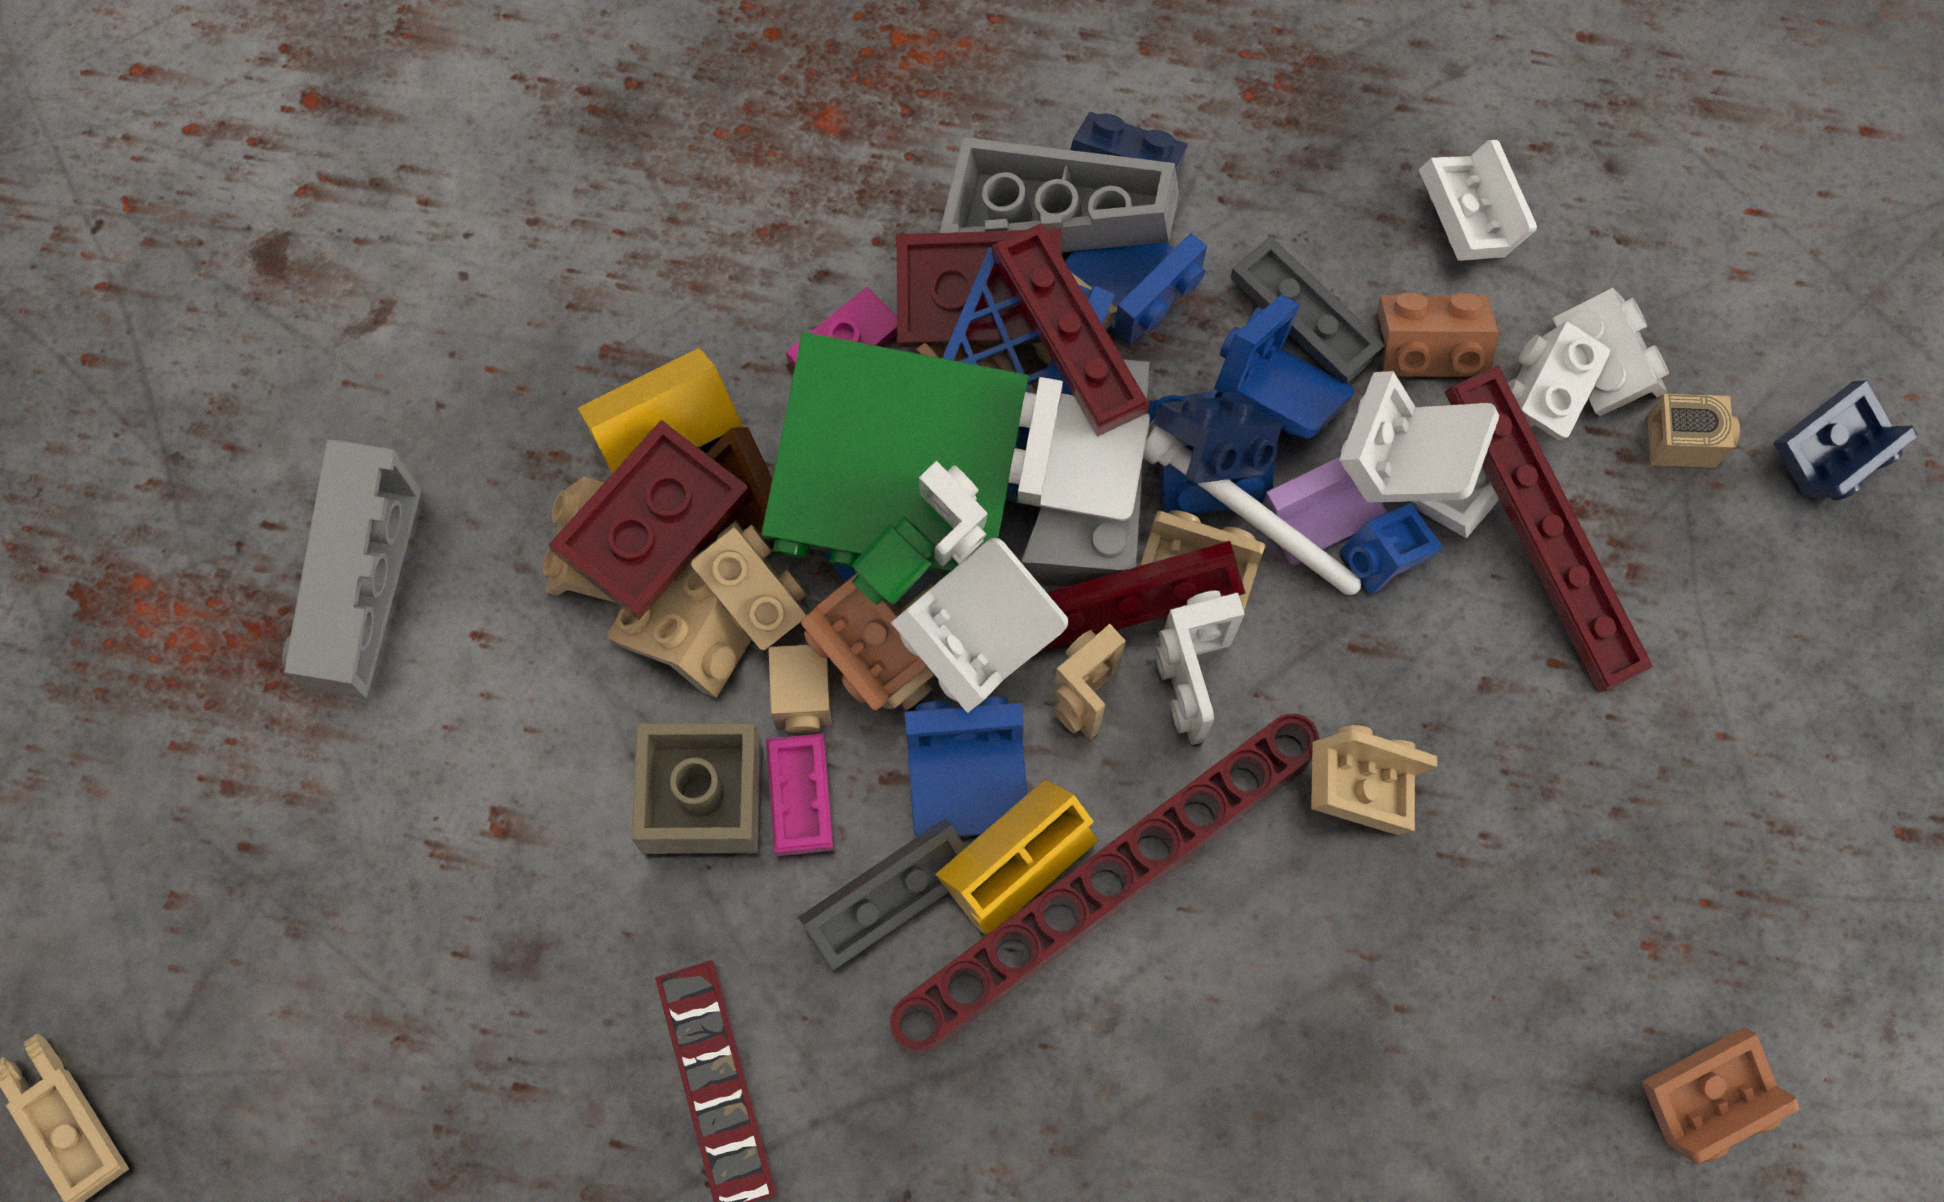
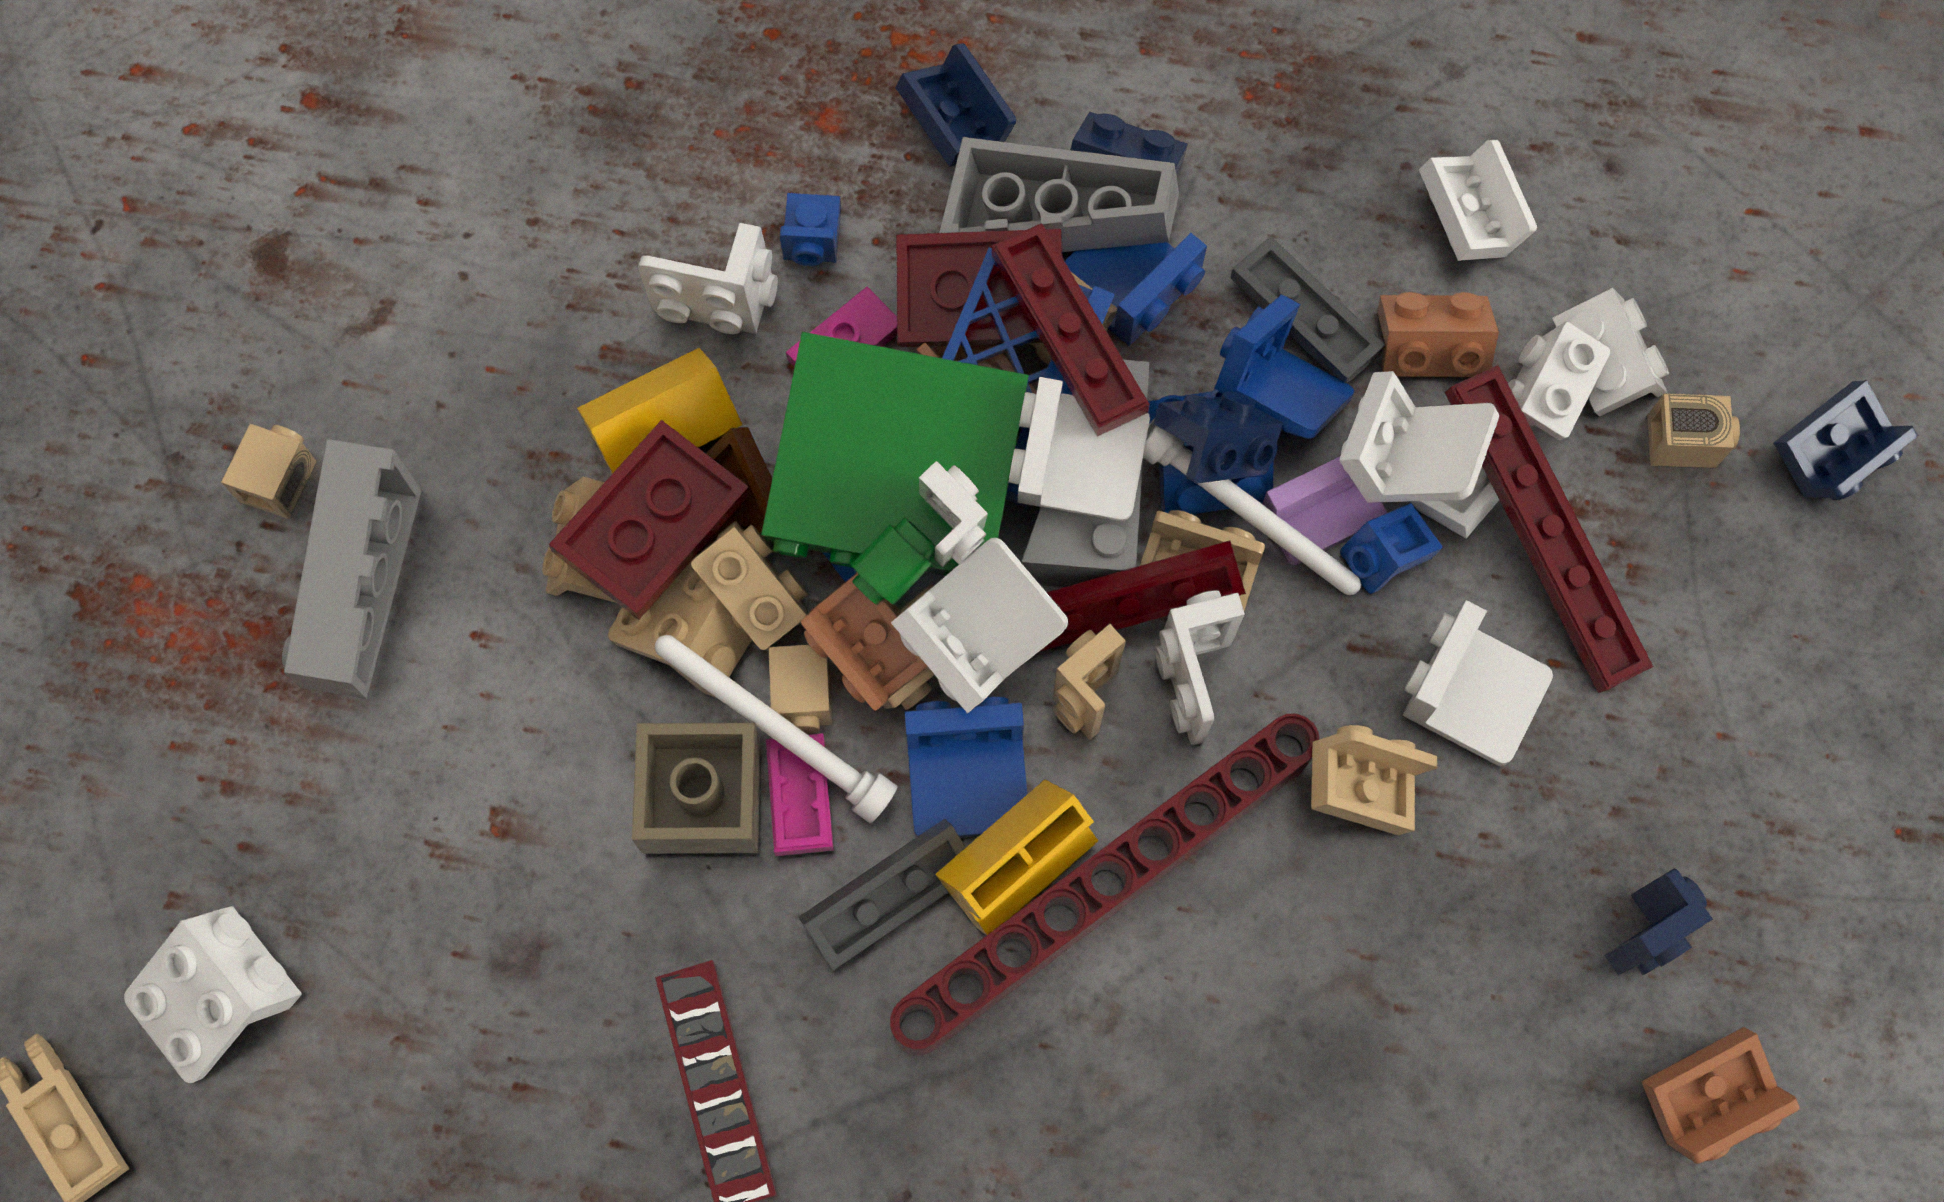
(206, 990): none -> white bracket
(270, 469): none -> tan brick
(723, 299): none -> white bracket
(811, 229): none -> blue bracket
(866, 792): none -> white piece
(956, 103): none -> dark blue bracket
(1476, 688): none -> white bracket
(1674, 910): none -> dark blue bracket

